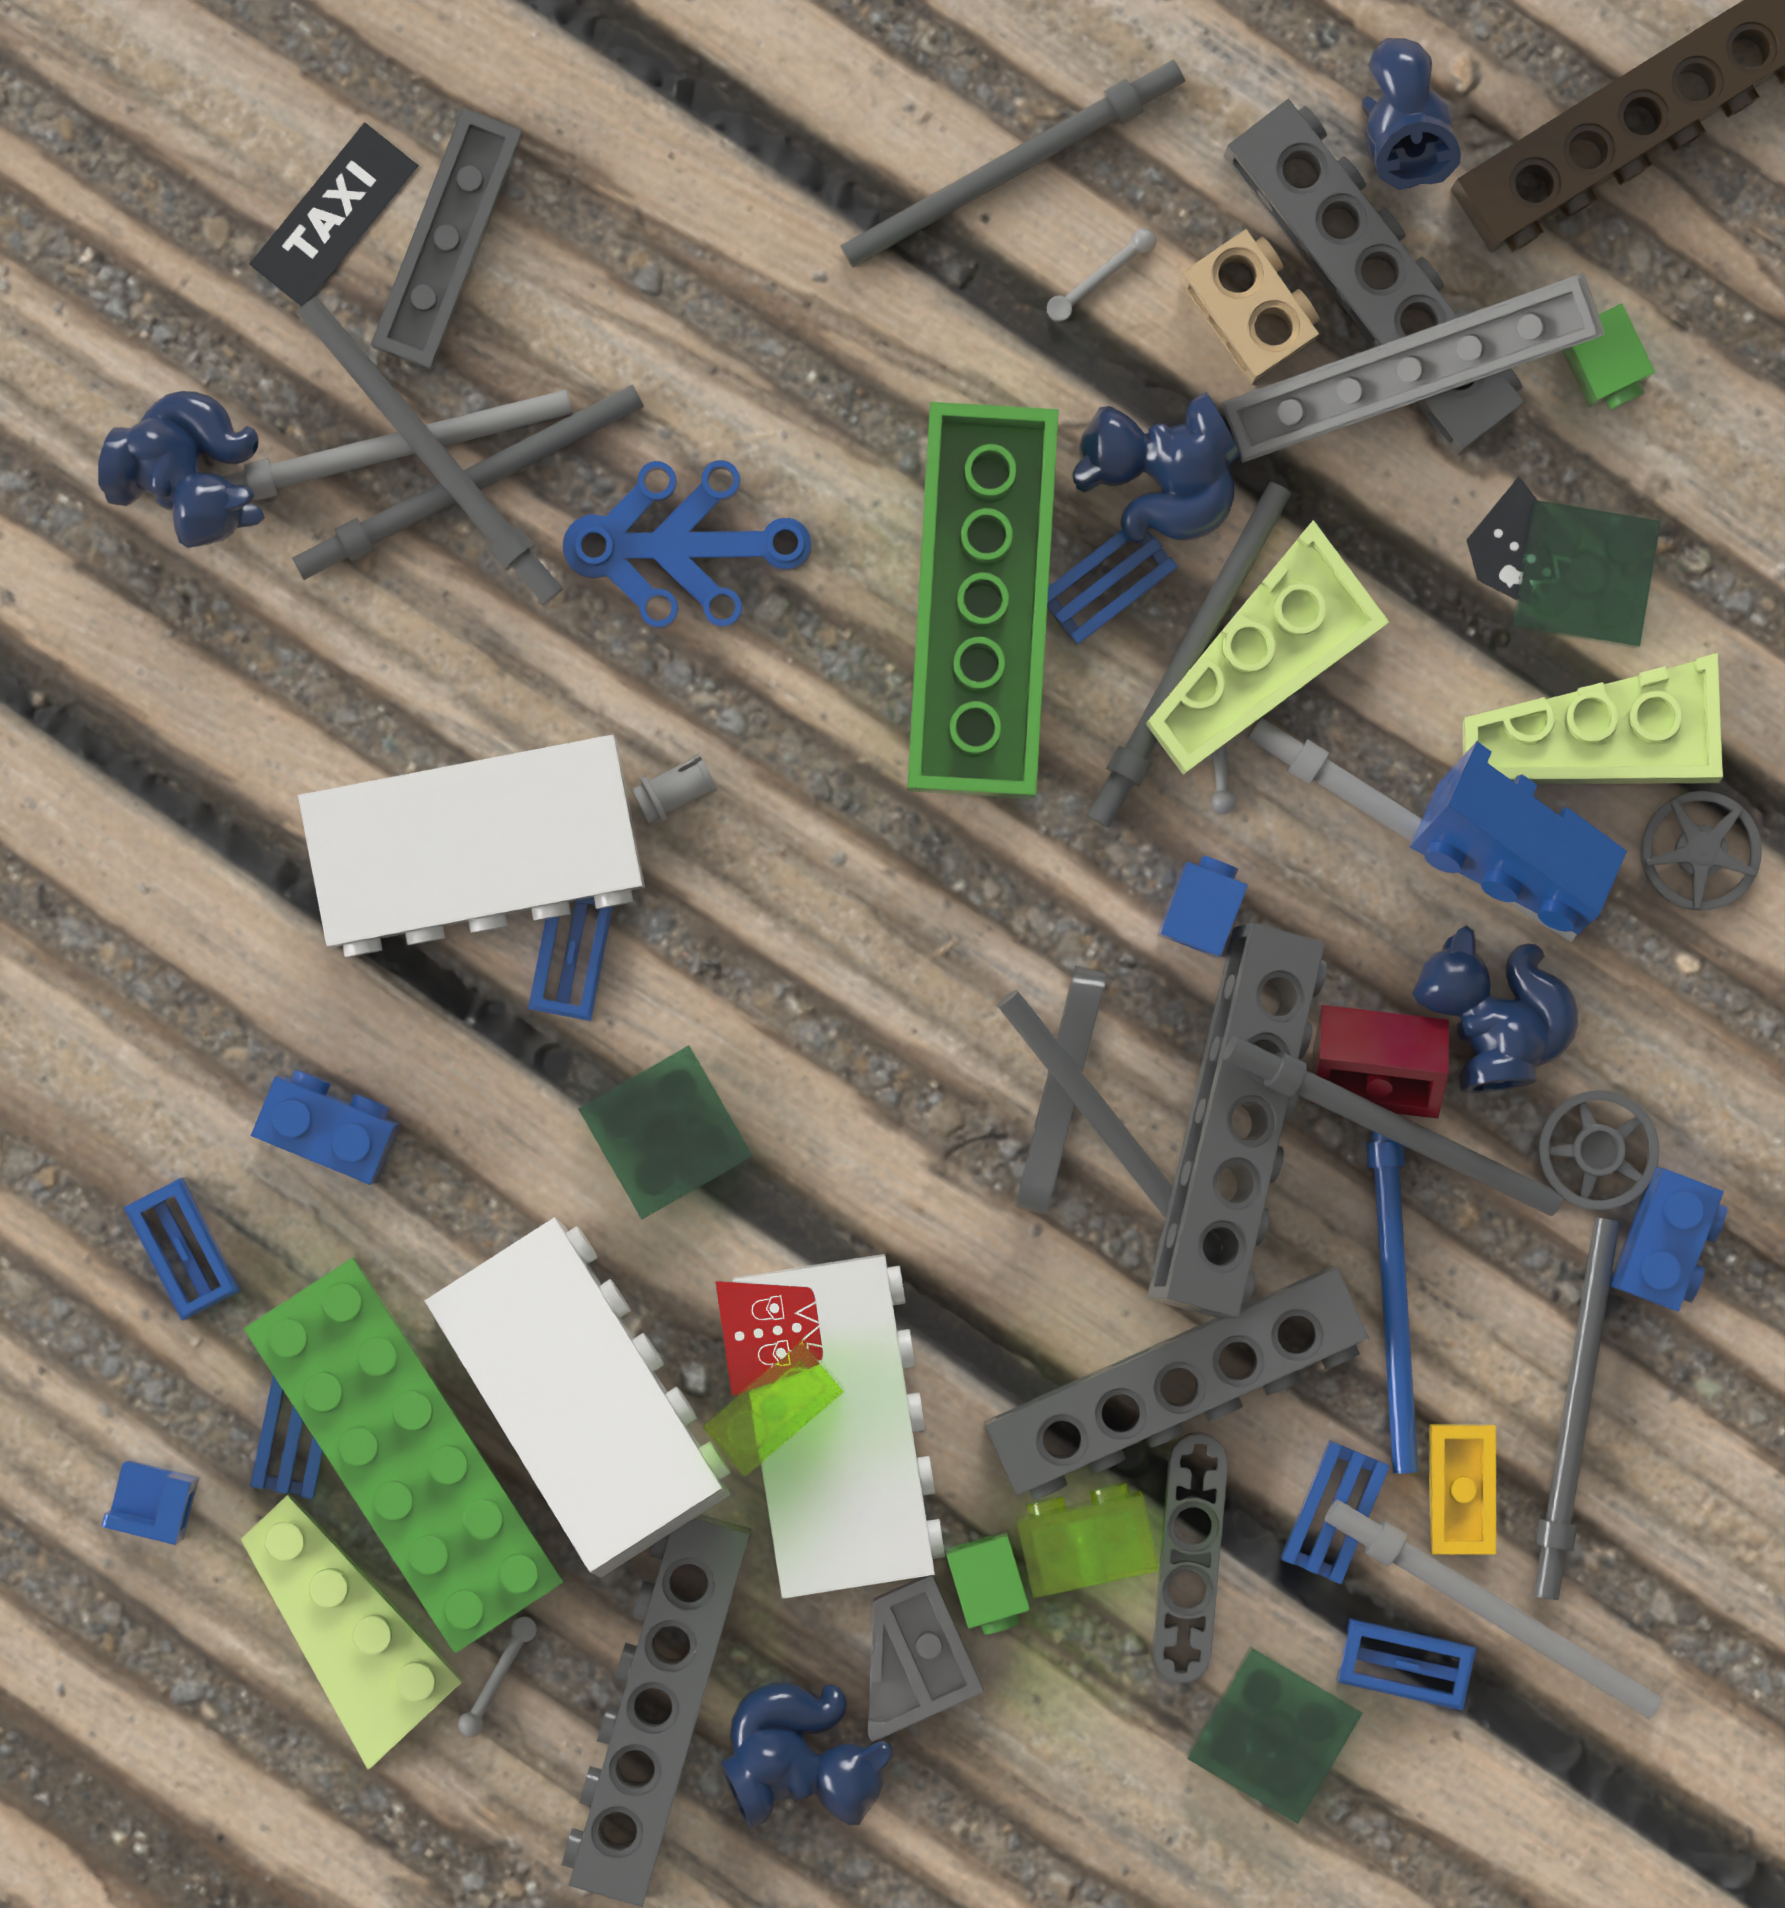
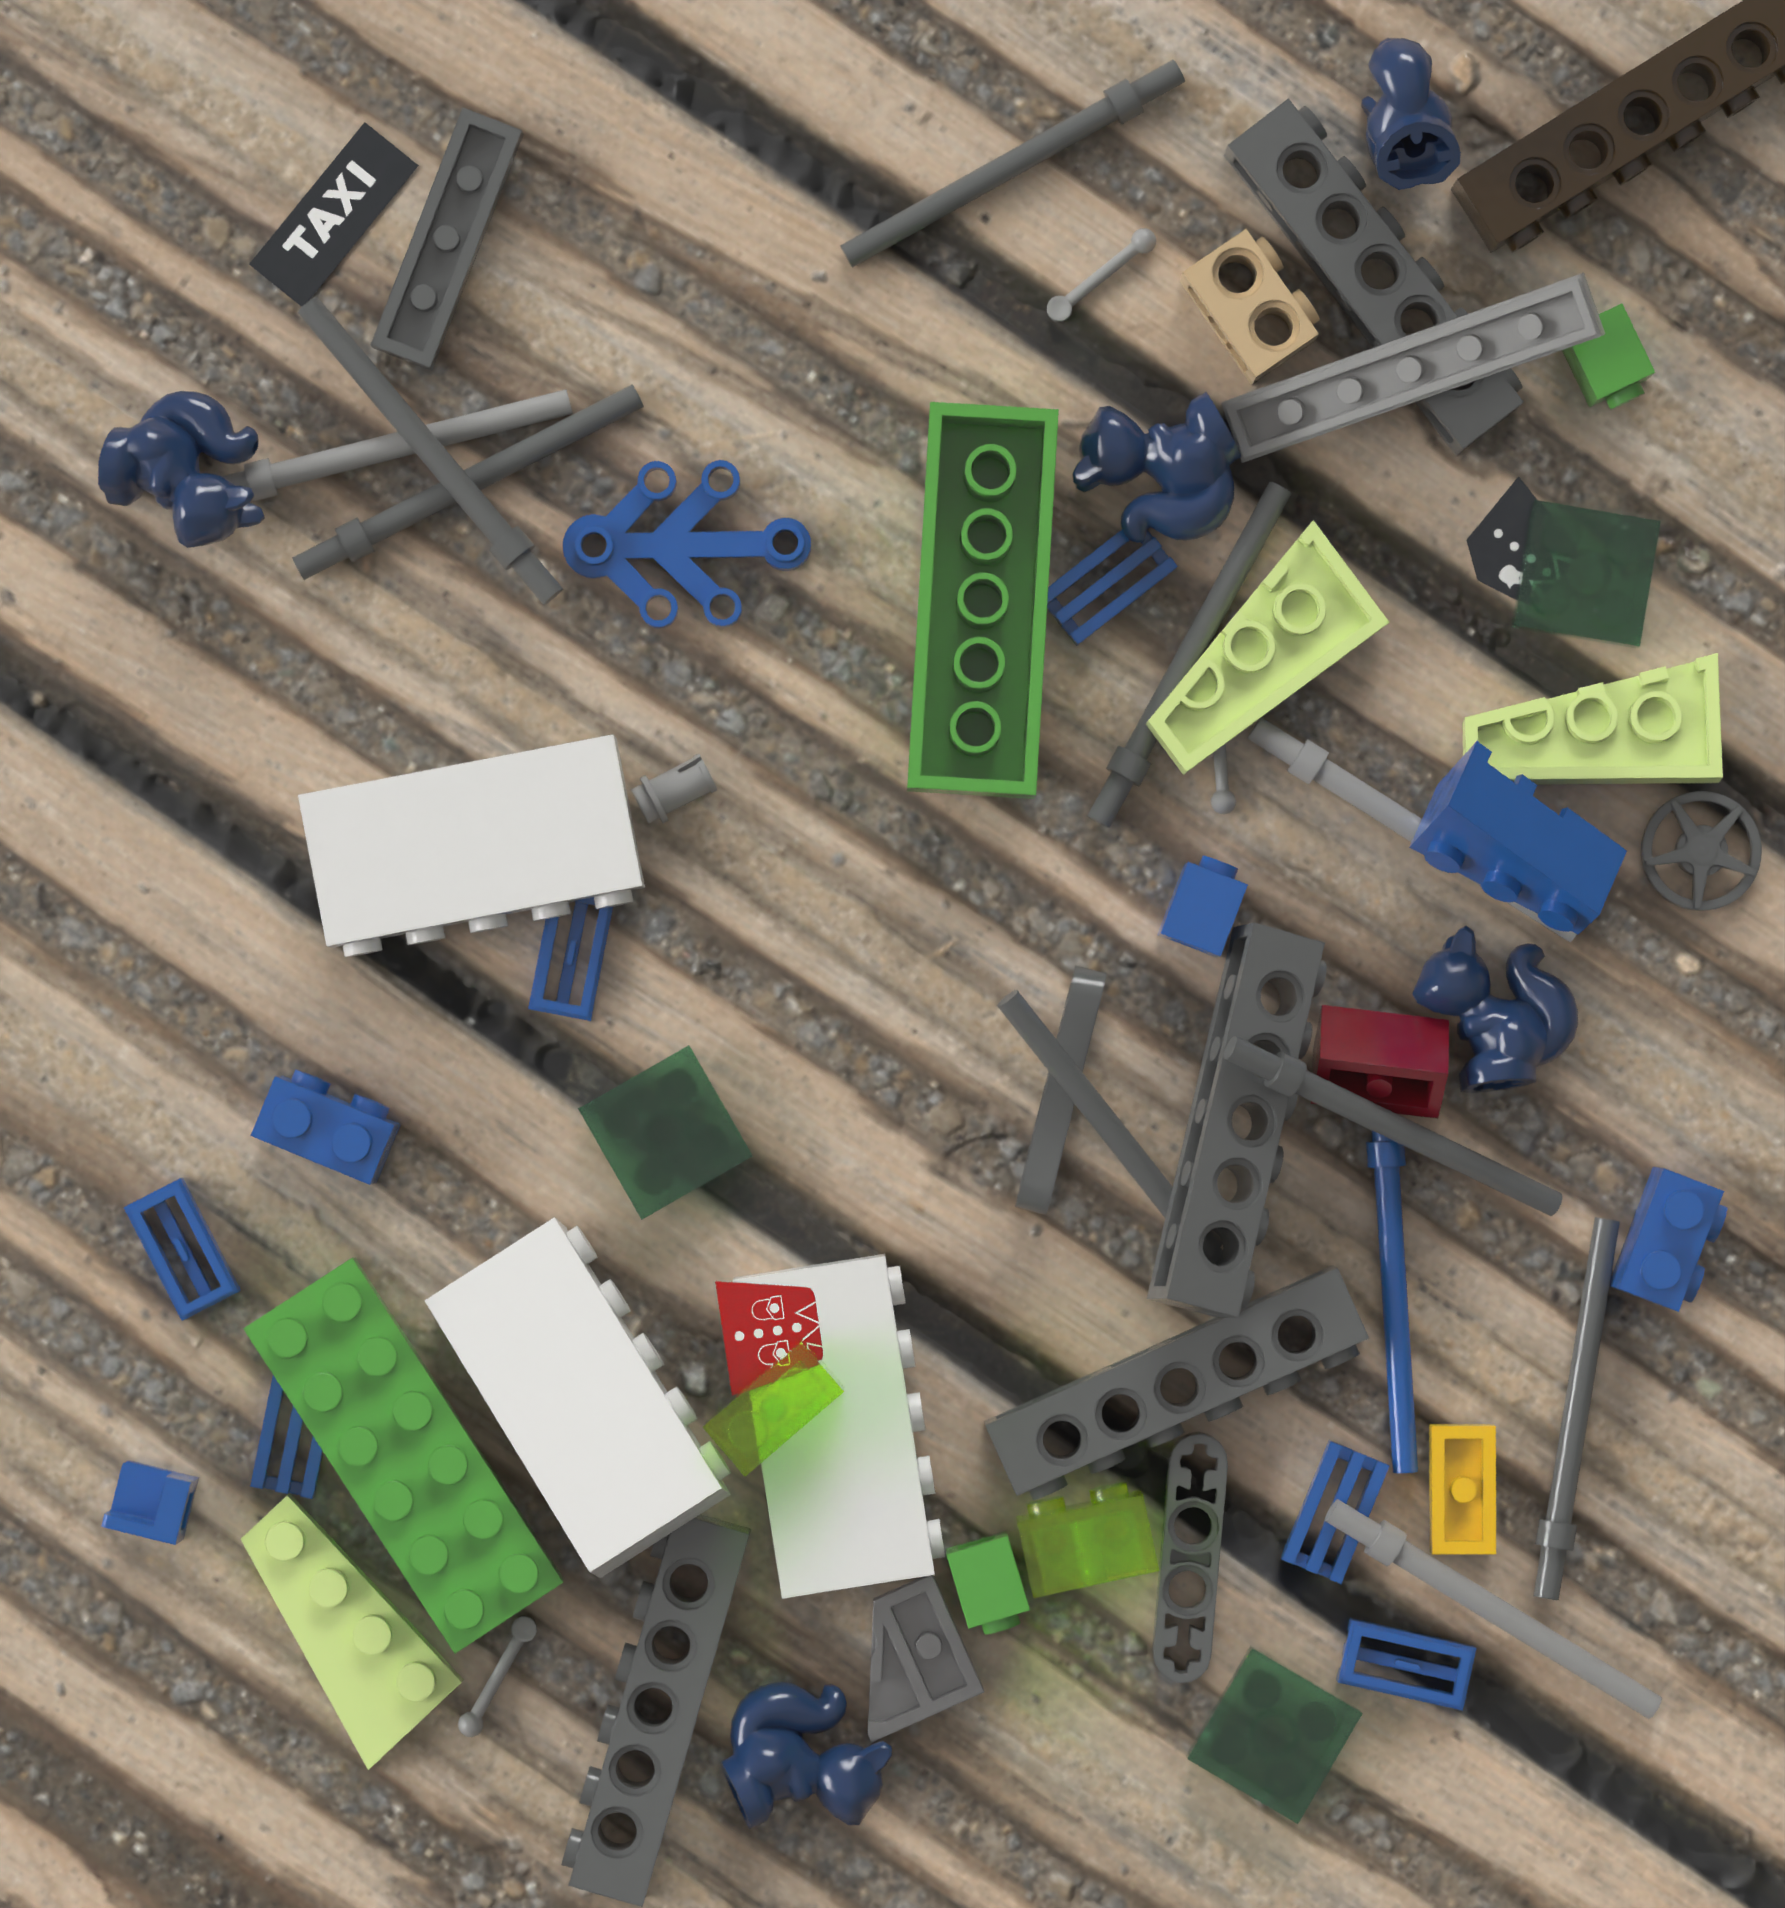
(1598, 1150): dark grey wheel -> none

